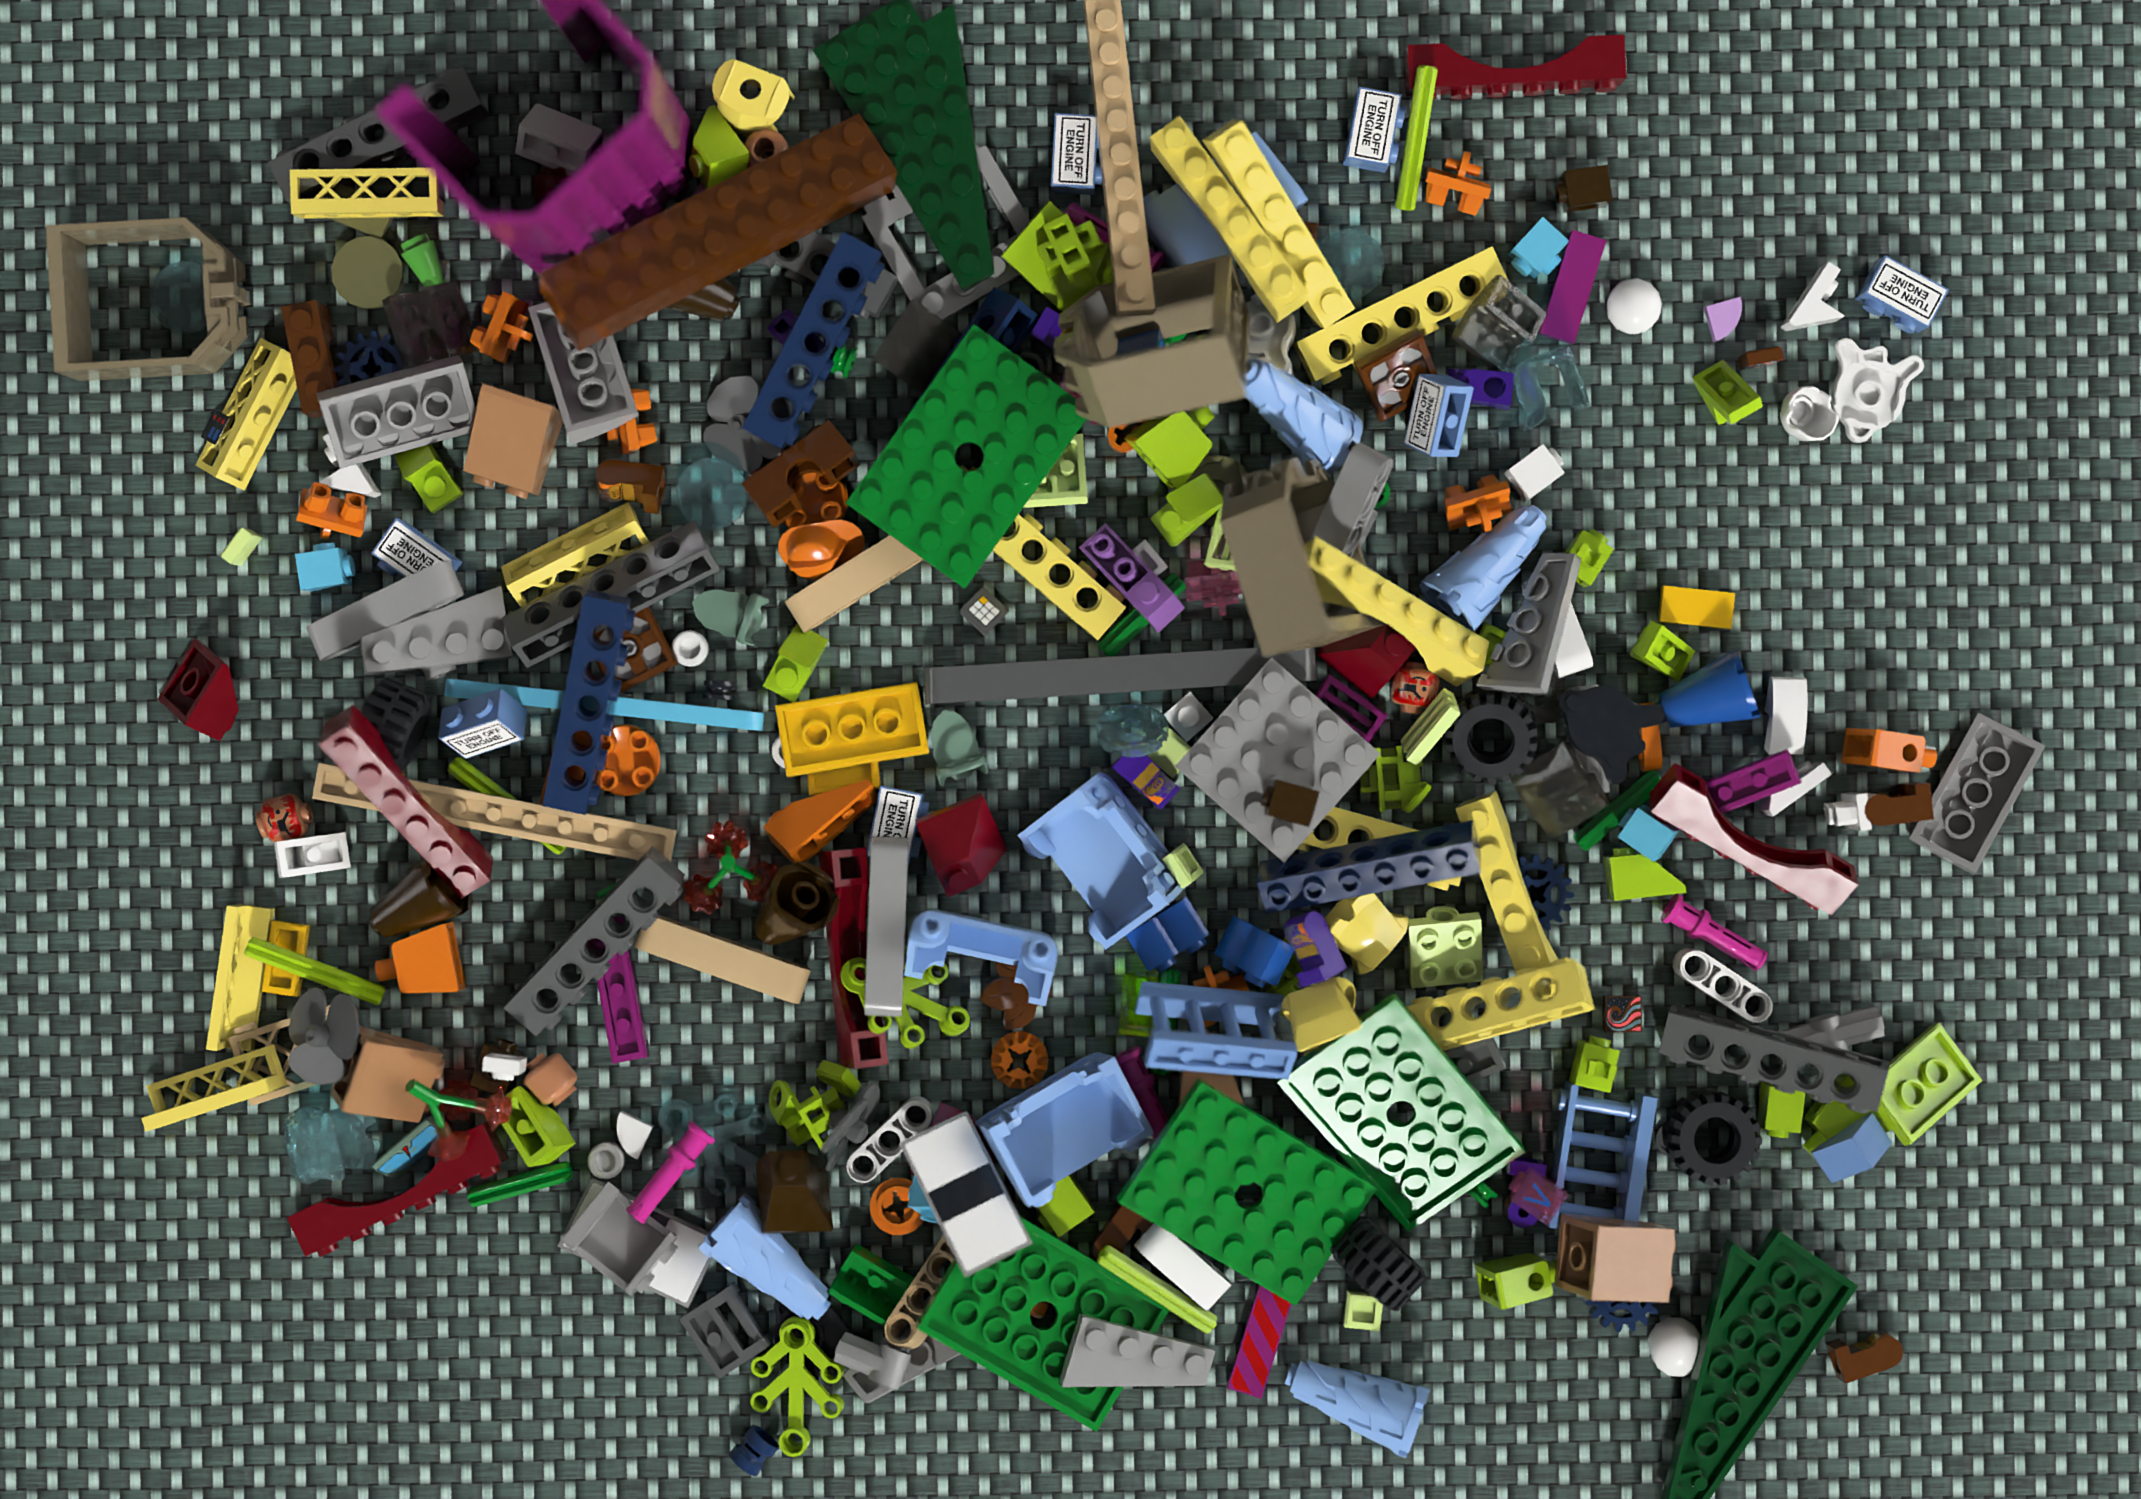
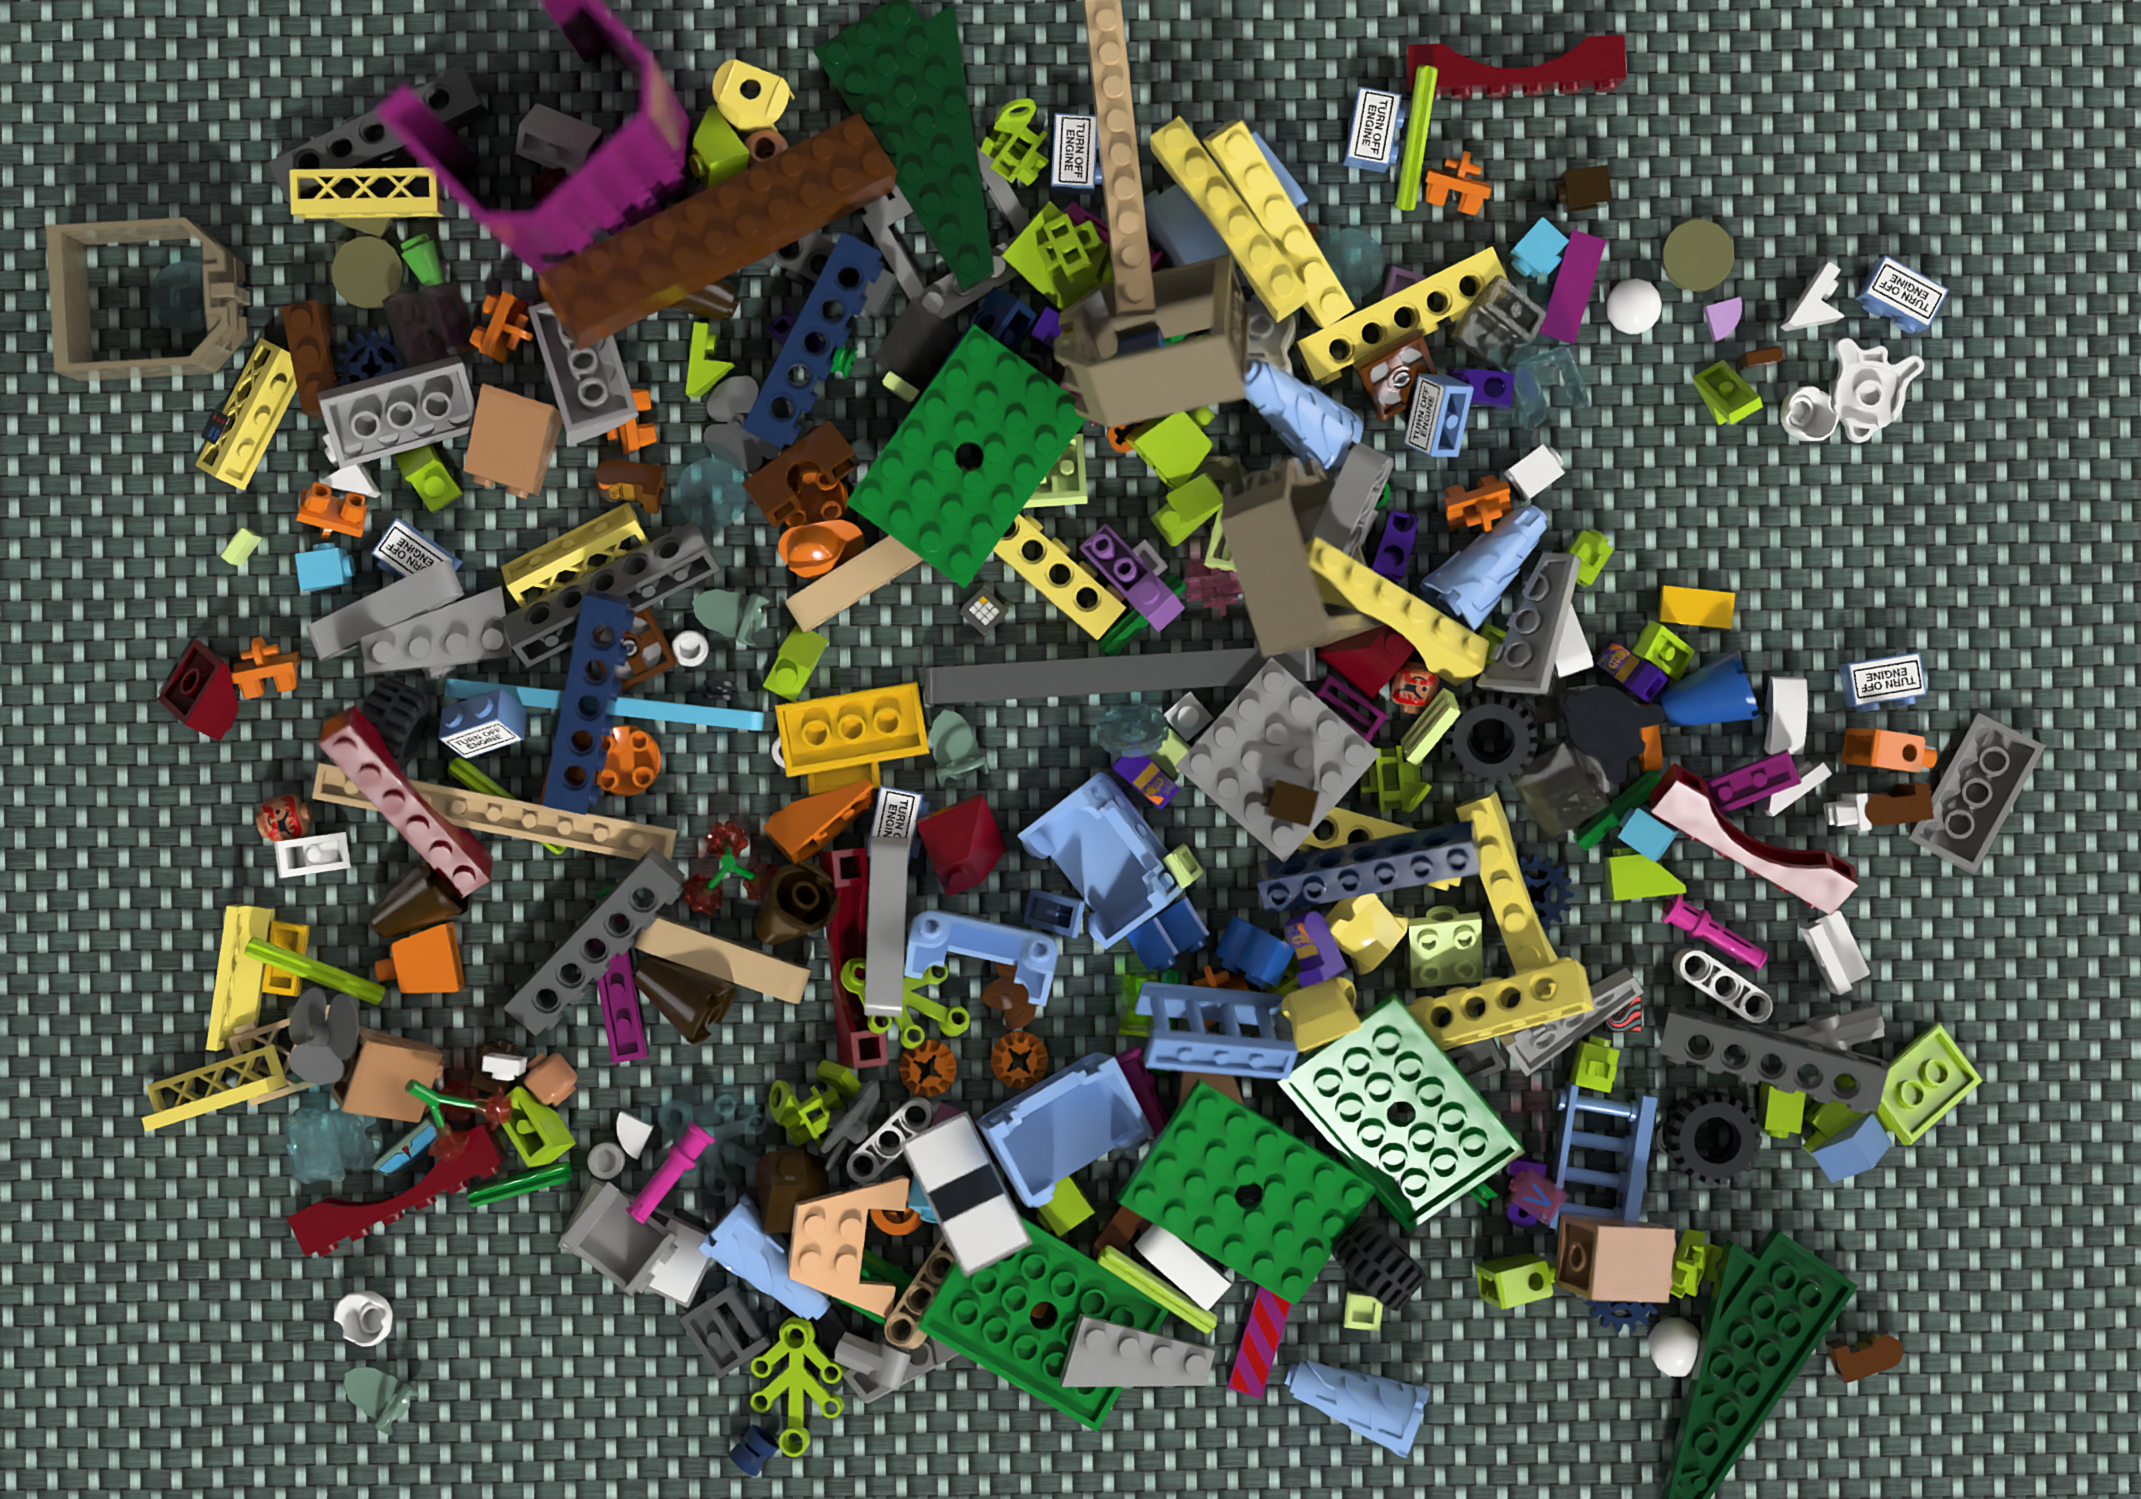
(250, 673): none -> orange hips
(364, 1317): none -> white hair
(378, 1395): none -> sand green piece
(684, 995): none -> dark brown cone
(702, 372): none -> lime slope
(830, 1243): none -> light nougat wing
(901, 388): none -> yellowish green tile
(944, 1064): none -> orange gear
(1004, 138): none -> lime piece
(1054, 912): none -> medium blue slope
(1395, 545): none -> dark purple leg
(1399, 280): none -> lavender tile
(1542, 1042): none -> light grey wing
(1631, 671): none -> dark purple leg
(1692, 1262): none -> lime piece
(1697, 255): none -> olive tile
(1835, 952): none -> white panel
(1882, 680): none -> brick

